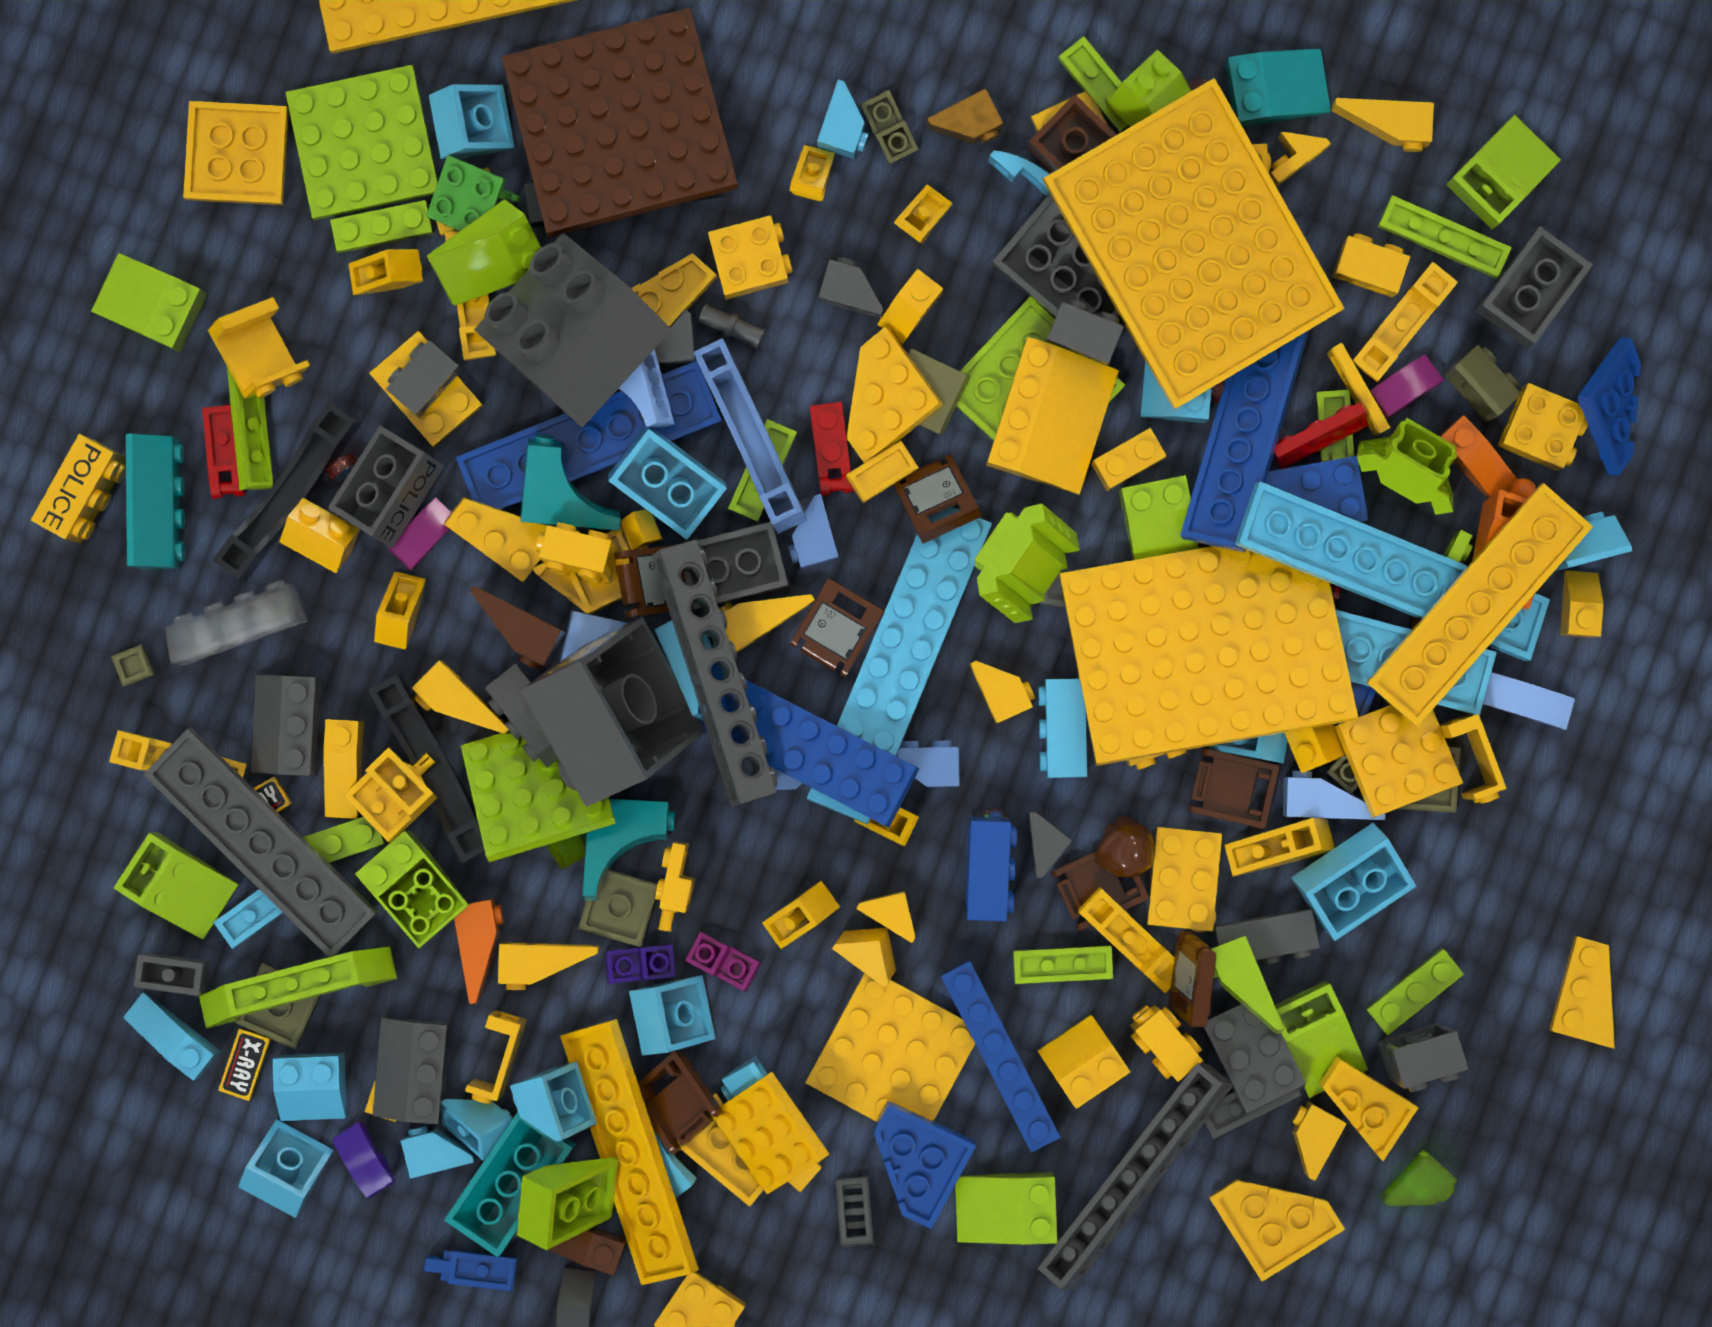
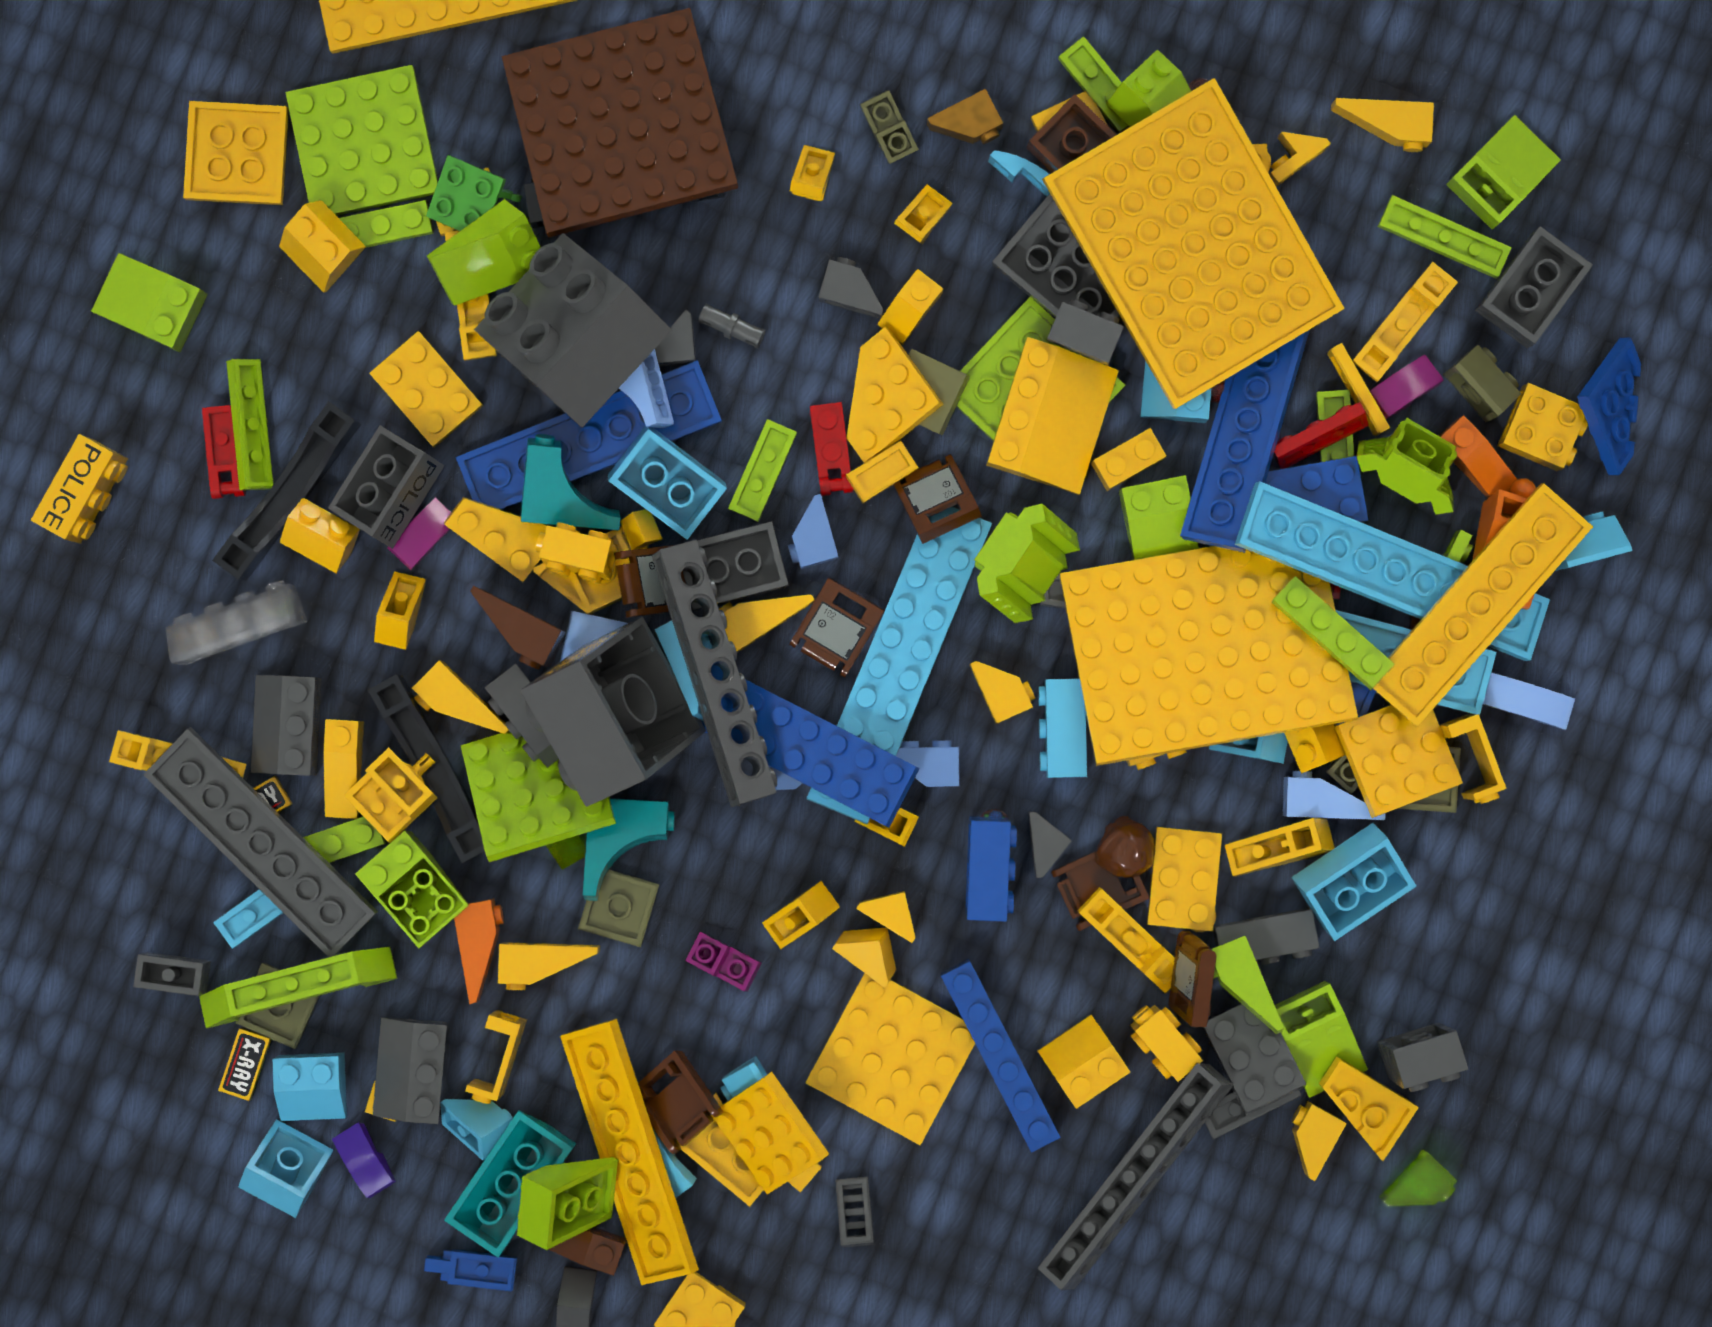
(133, 665): olive tile -> none
(154, 501): teal slope -> none
(171, 1036): medium azure slope -> none
(176, 885): lime slope -> none
(255, 350): yellow panel -> none
(320, 244): none -> yellow slope
(341, 466): clear red tile -> none
(386, 271): yellow slope -> none
(423, 378): dark grey brick -> none
(433, 1152): medium azure slope -> none
(471, 120): medium azure slope -> none
(555, 1101): medium azure slope -> none
(639, 963): dark purple slope -> none
(672, 1015): medium azure slope -> none
(675, 889): yellow plate -> none
(676, 288): yellow wing -> none
(750, 256): yellow brick -> none
(750, 436): medium blue arch -> none
(843, 125): medium azure slope -> none
(920, 1161): blue plate -> none
(1006, 1208): lime slope -> none
(1063, 964): lime plate -> none
(1228, 787): reddish brown container -> none
(1274, 1224): yellow plate -> none
(1277, 86): teal slope -> none
(1333, 633): none -> lime plate
(1371, 265): yellow brick -> none
(1414, 991): lime plate -> none
(1581, 605): yellow slope -> none
(1586, 995): yellow wing -> none

